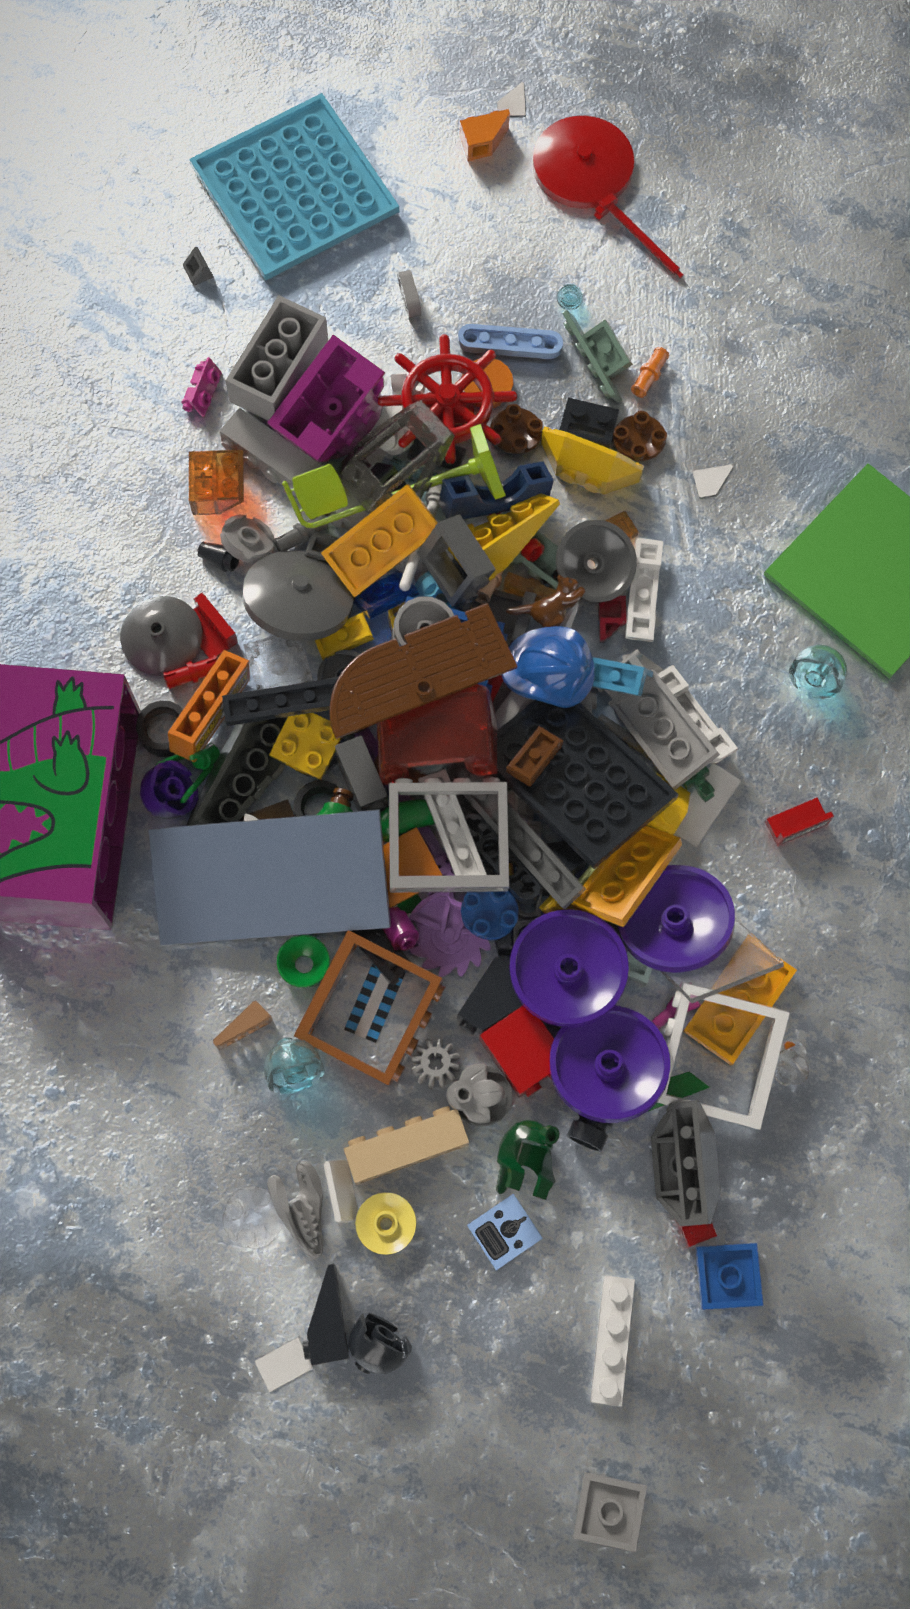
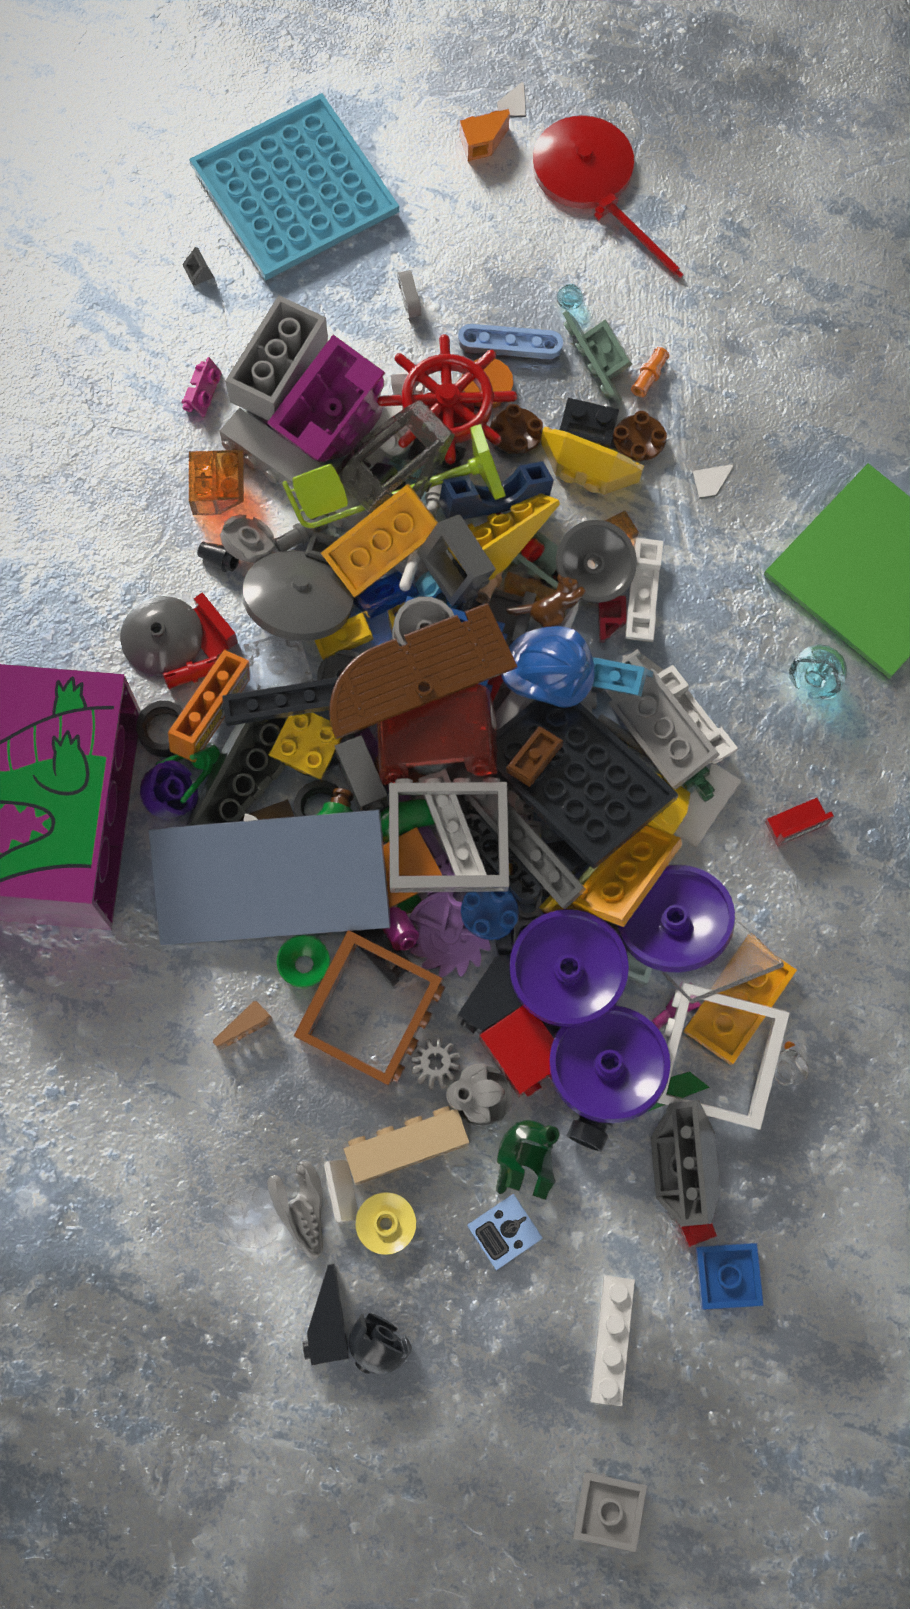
(283, 1364): white sticker -> none
(292, 1066): clear light blue cylinder -> none
(372, 1005): sticker -> none

